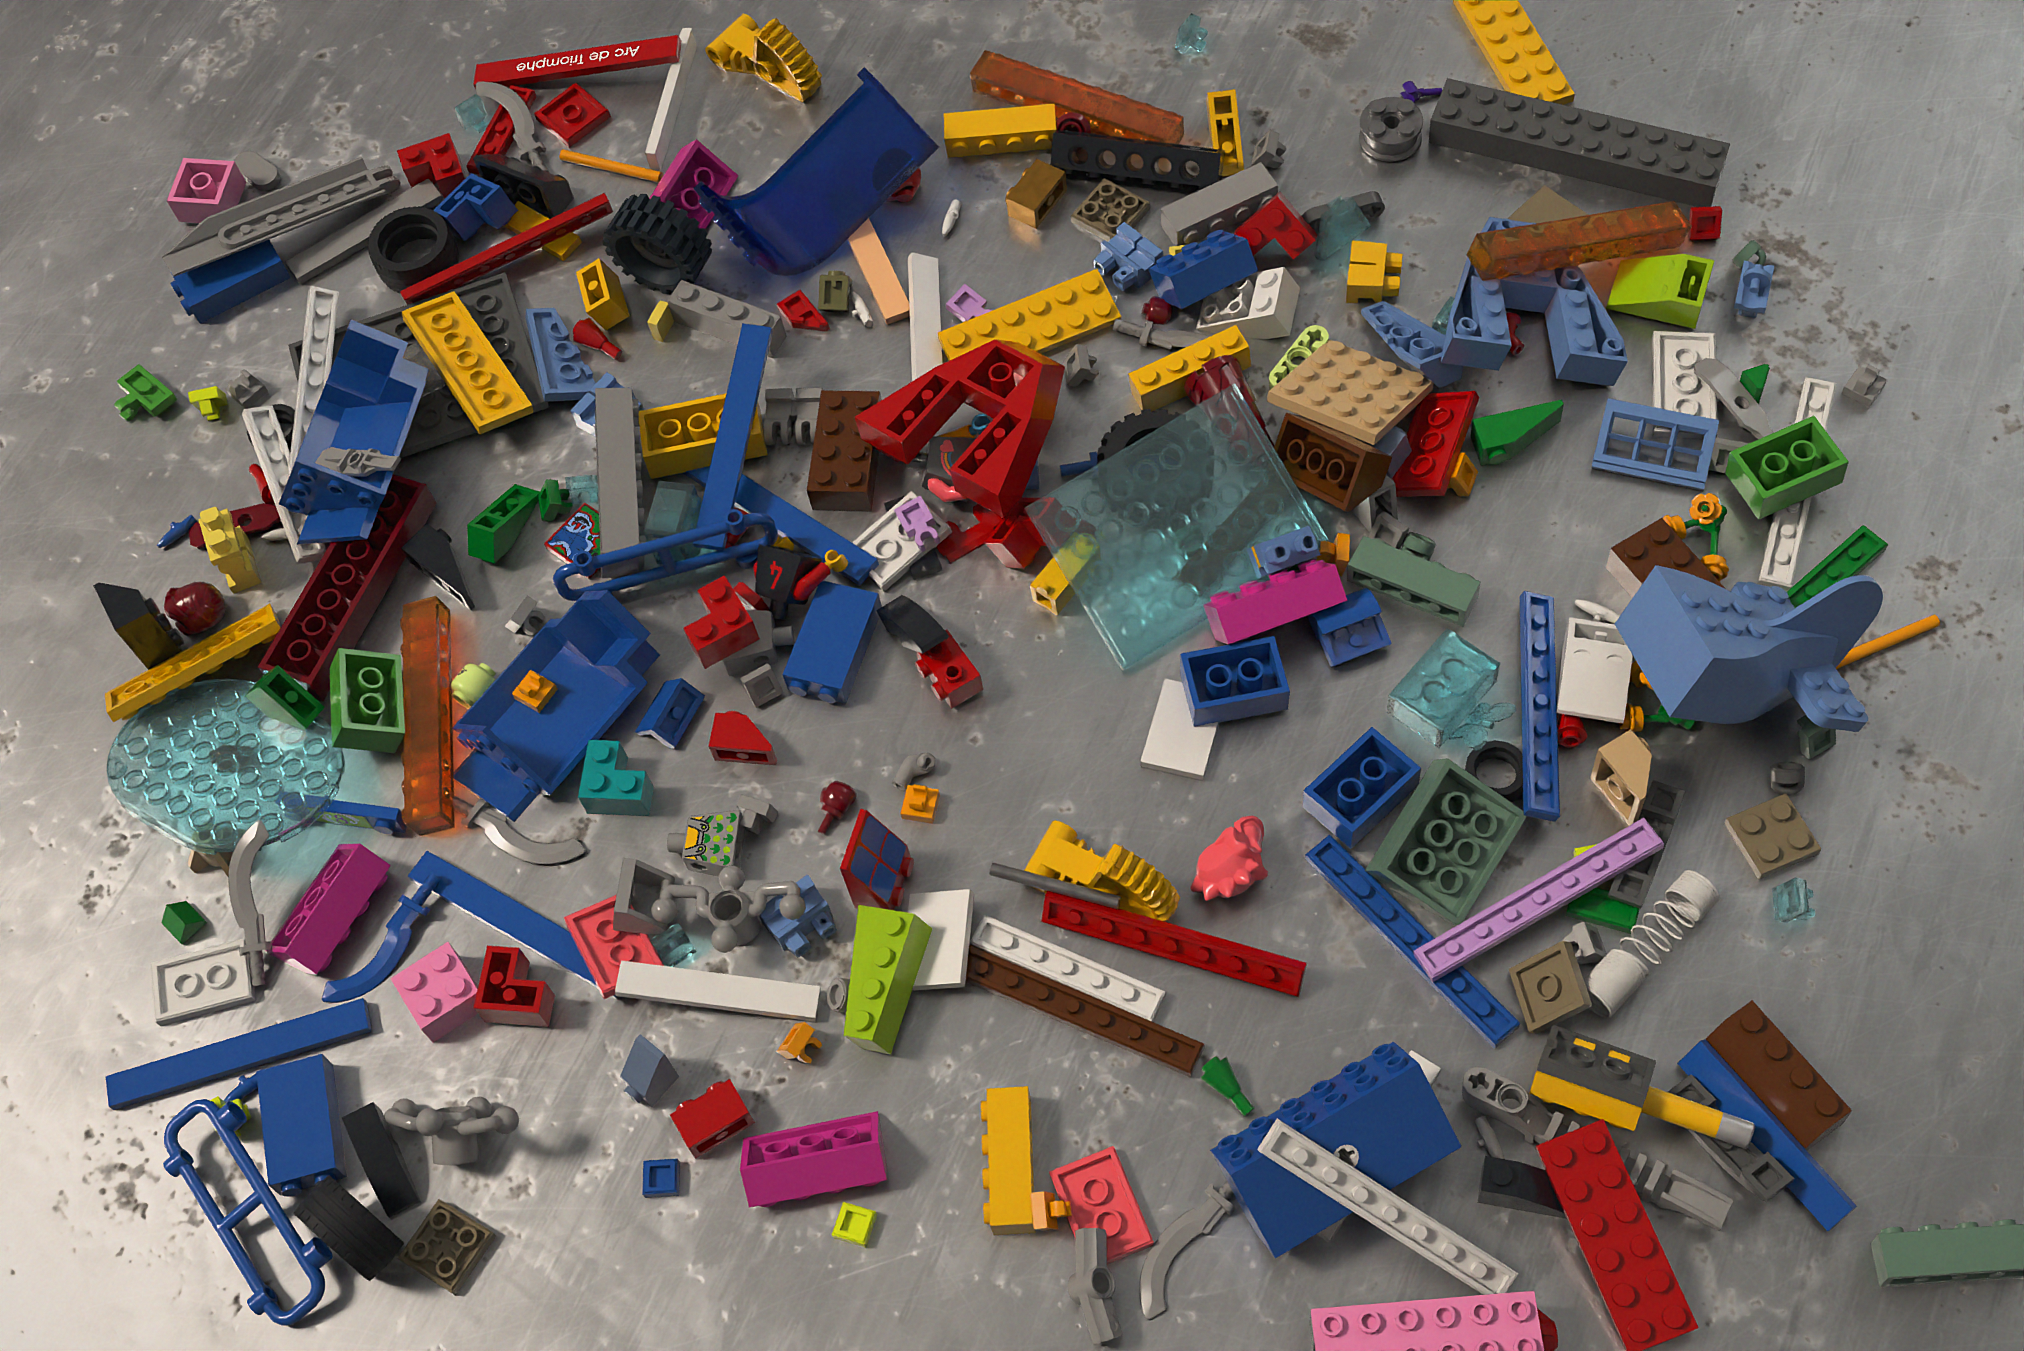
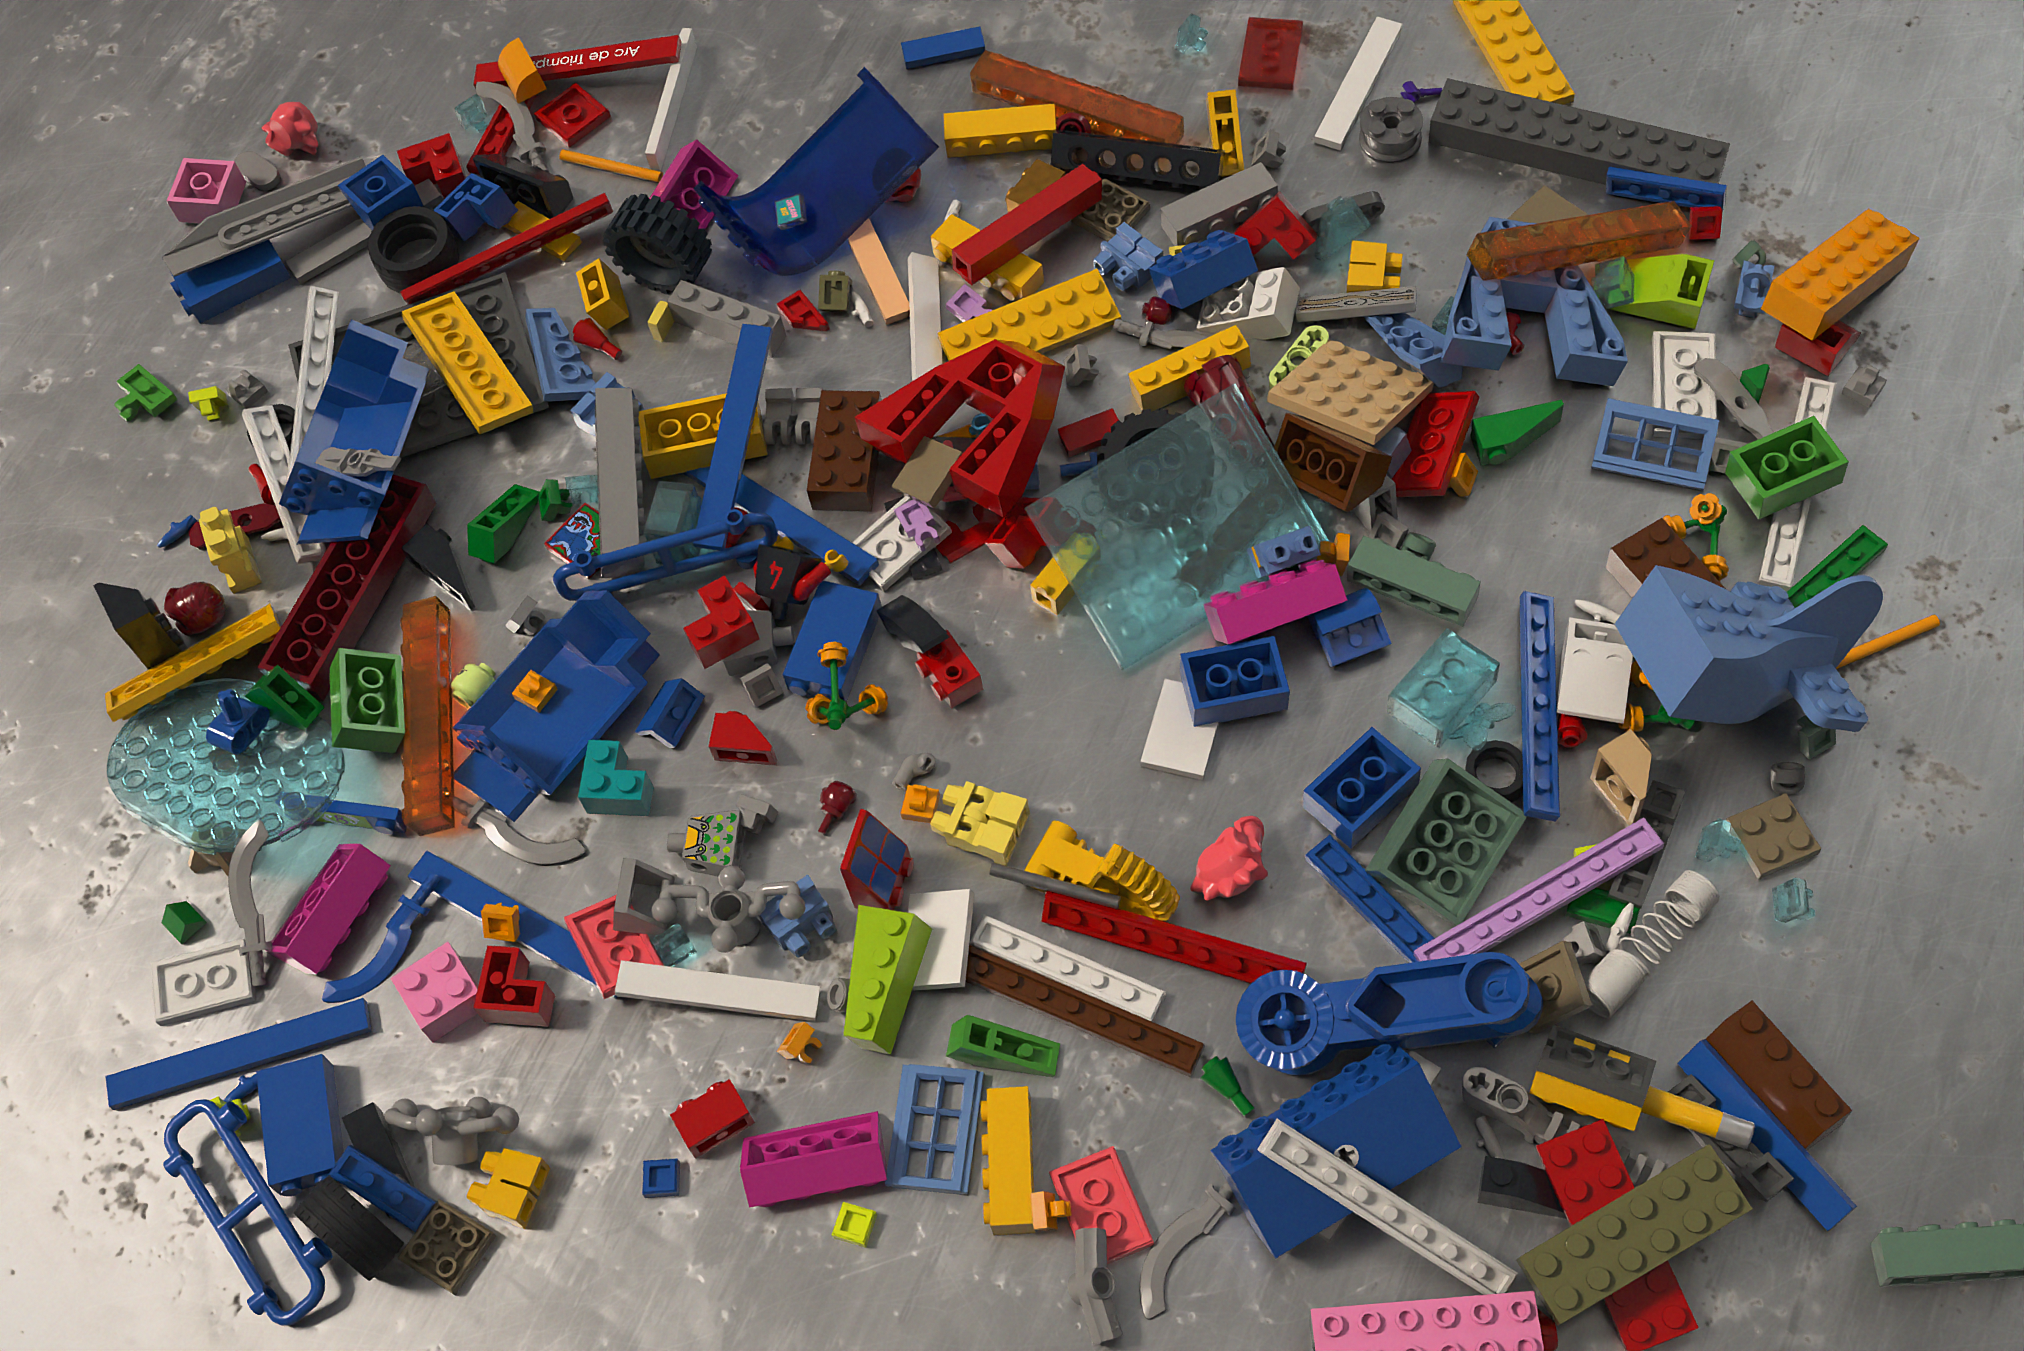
(237, 723): none -> blue beam
(292, 128): none -> coral head
(379, 191): none -> blue slope
(382, 1188): none -> blue tile
(500, 922): none -> light orange tile
(511, 1186): none -> yellow hips
(519, 71): none -> light orange brick
(647, 1072): sand blue slope -> none
(768, 53): yellow arm -> none
(790, 211): none -> tile
(835, 711): none -> plant
(927, 472): none -> dark tan tile
(943, 47): none -> blue tile
(966, 1131): none -> medium blue piece
(982, 820): none -> light yellow hips
(1001, 1047): none -> bright green slope
(1014, 279): none -> yellow brick
(1027, 224): none -> red brick
(1086, 432): none -> red tile
(1270, 53): none -> clear red tile
(1304, 1024): none -> blue arm
(1356, 304): none -> light grey tile
(1358, 83): none -> white tile
(1614, 282): none -> clear light blue brick
(1620, 928): none -> white helmet
(1633, 1234): none -> olive brick
(1664, 188): none -> blue tile
(1716, 841): none -> clear light blue tile
(1822, 352): none -> red slope
(1839, 274): none -> light orange brick

